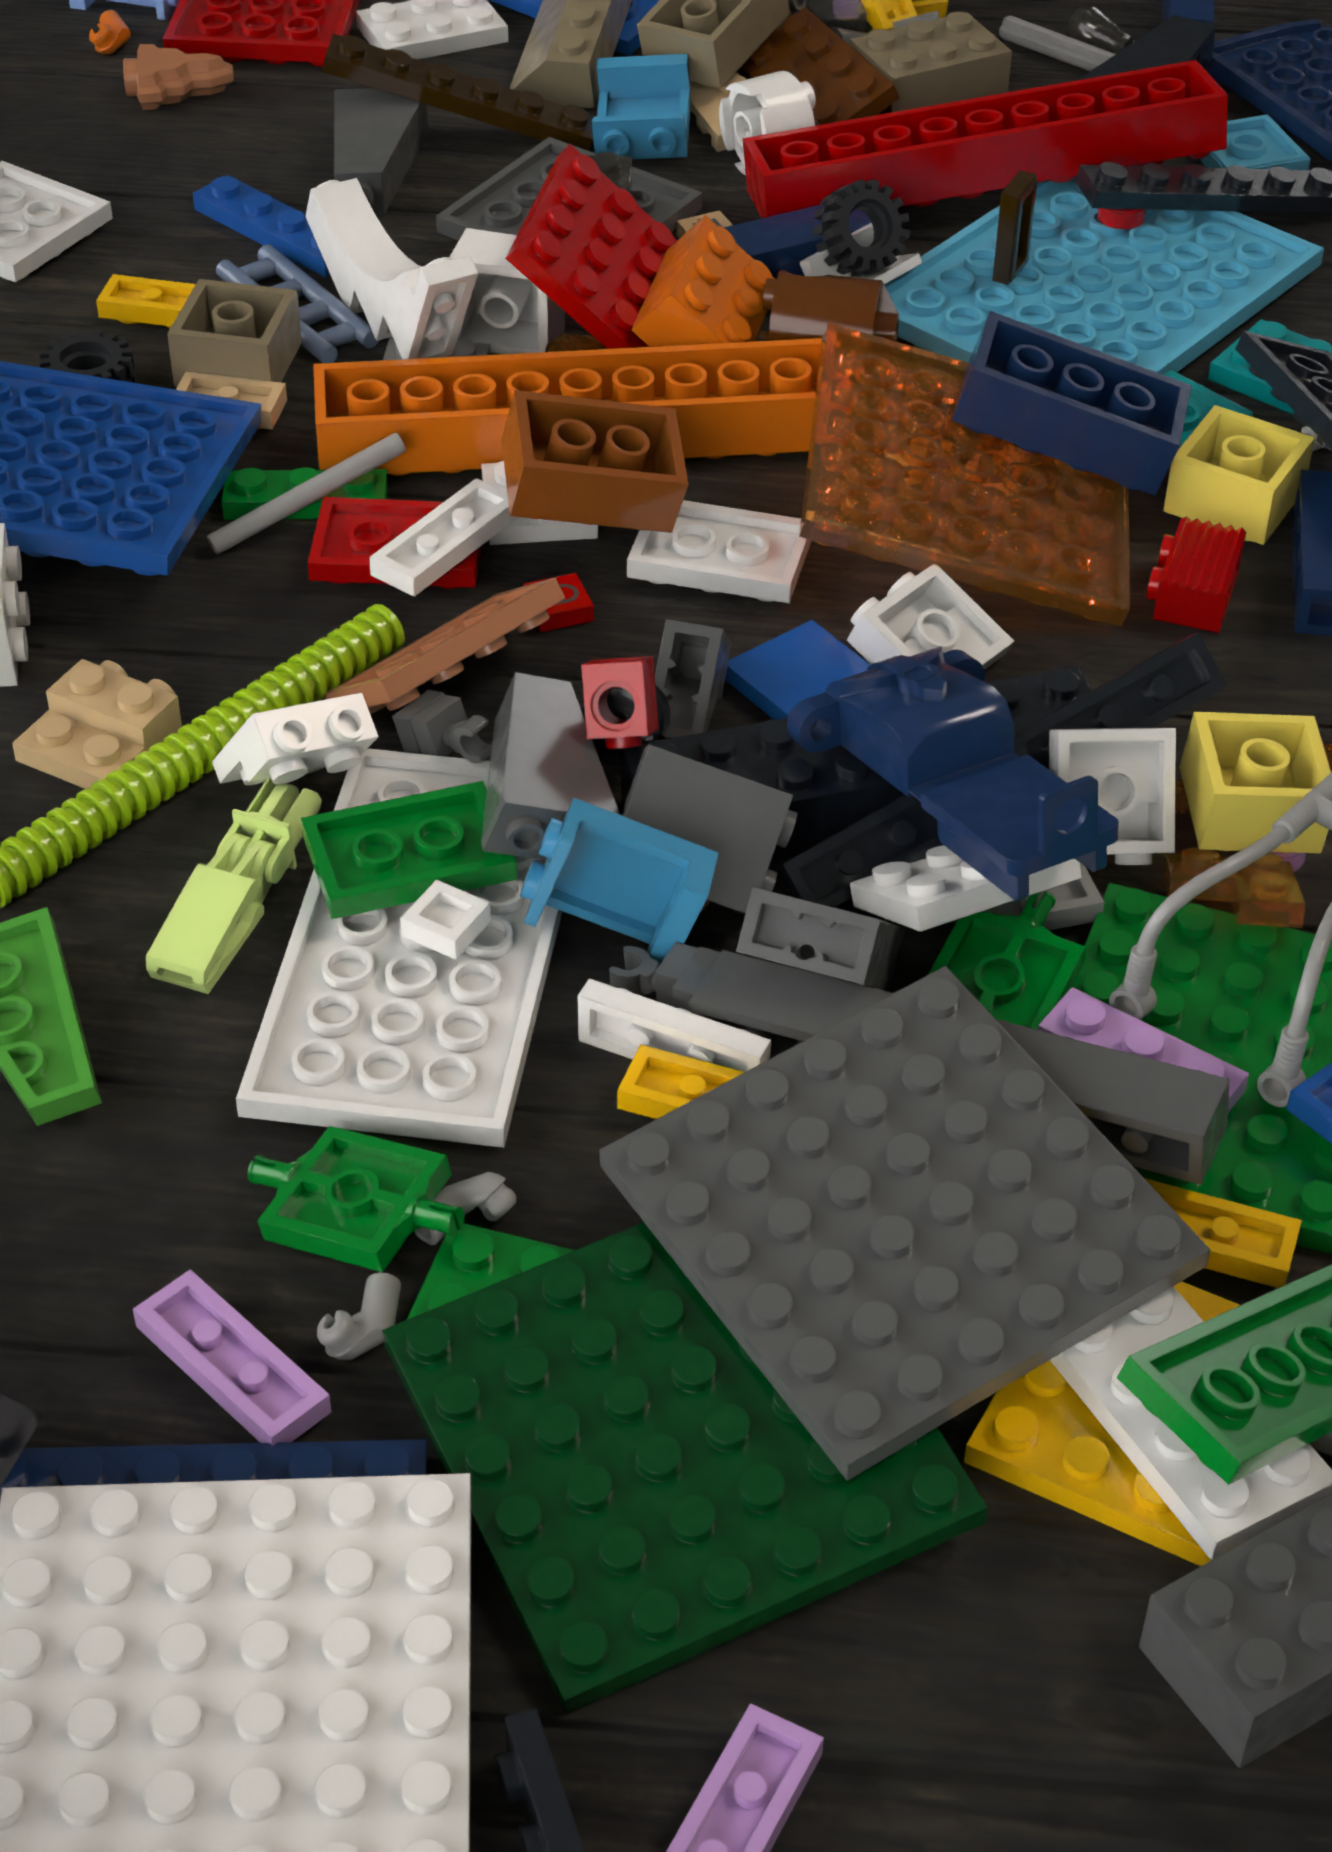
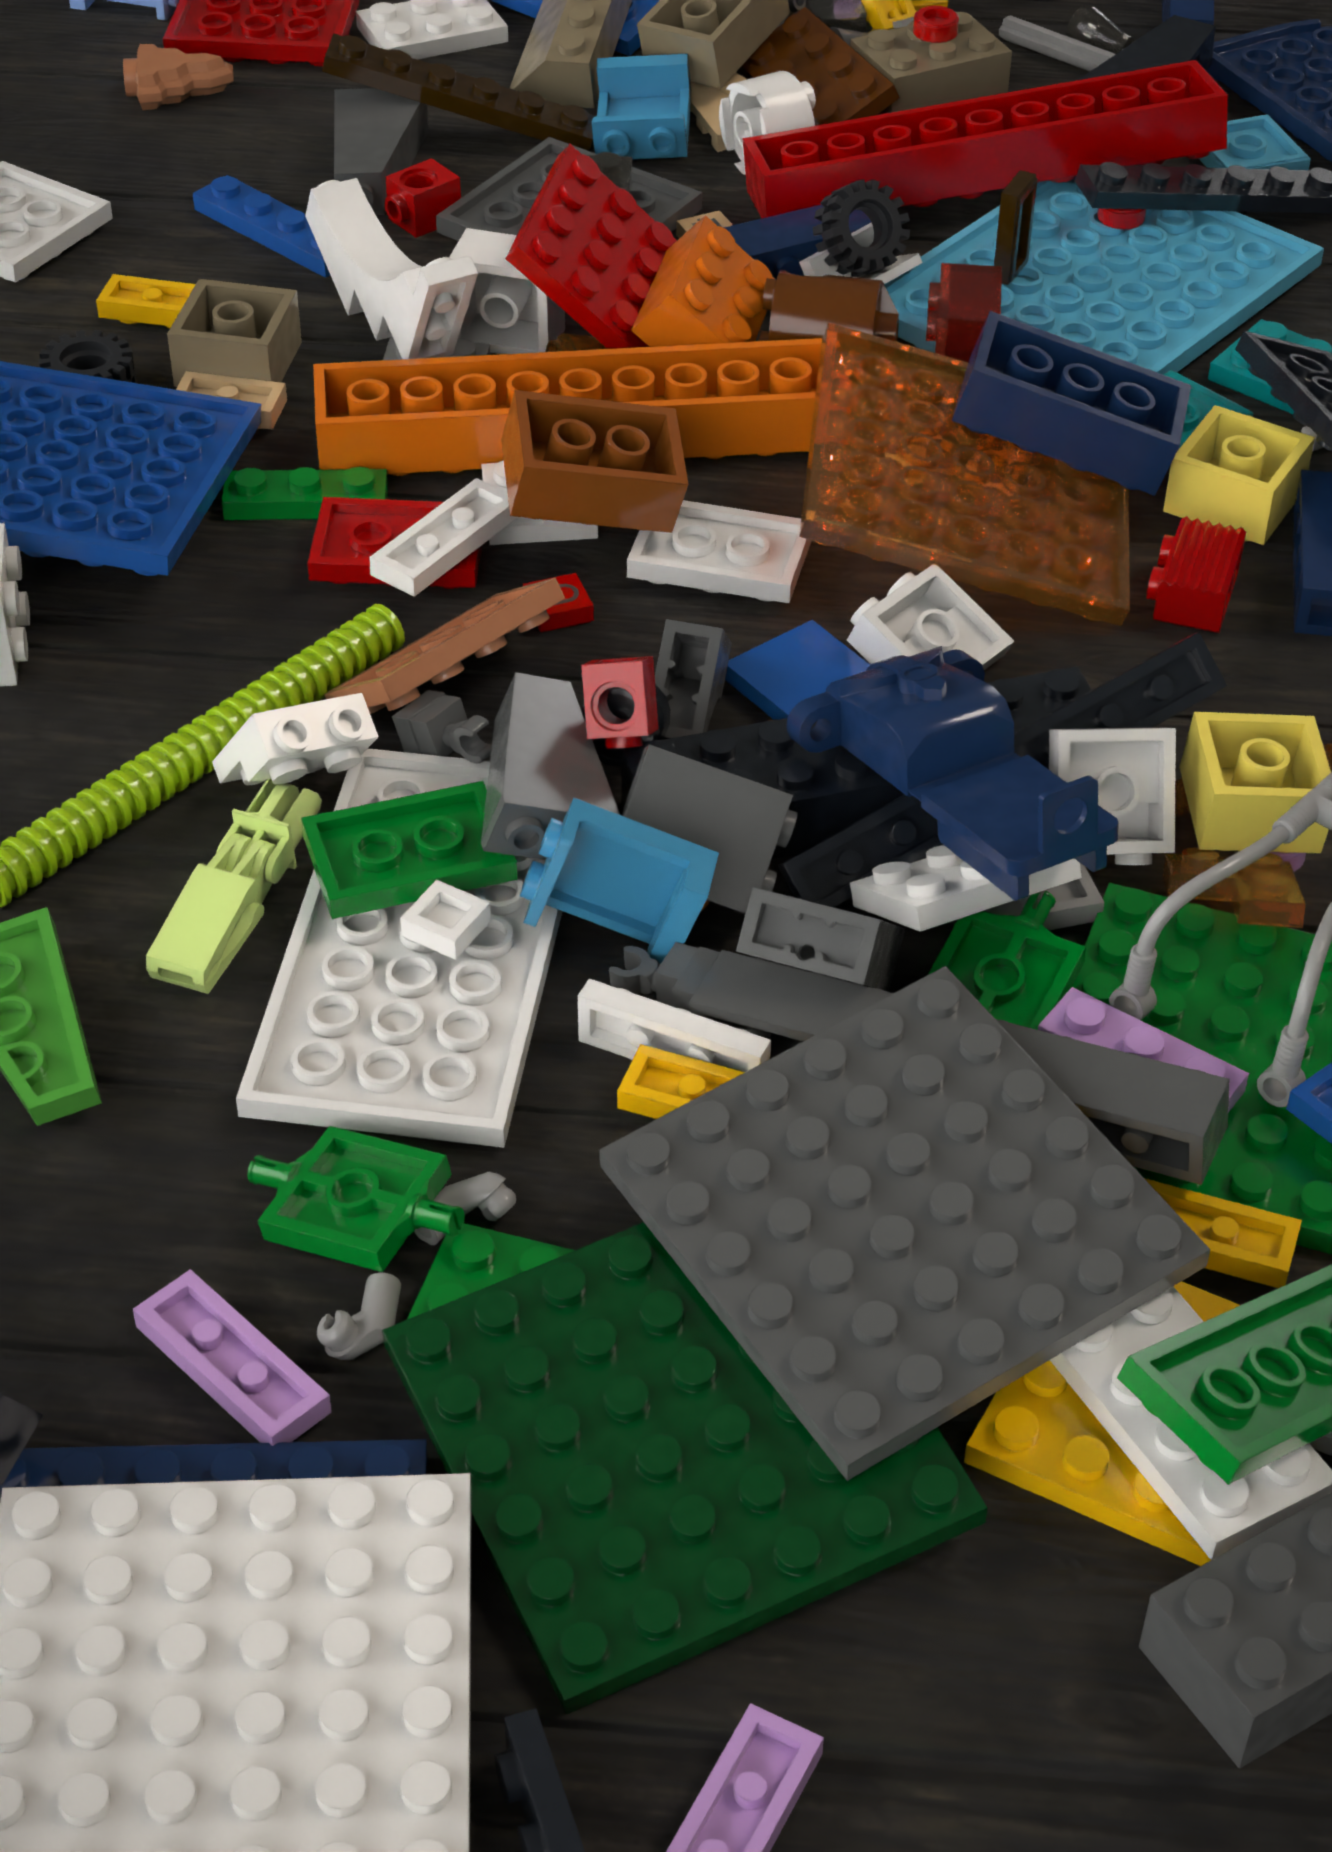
(97, 723): tan plate -> none
(112, 33): orange arm -> none
(306, 493): light grey bar -> none
(322, 305): sand blue bar -> none
(419, 195): none -> red brick
(935, 24): none -> red tile
(961, 306): none -> clear red brick

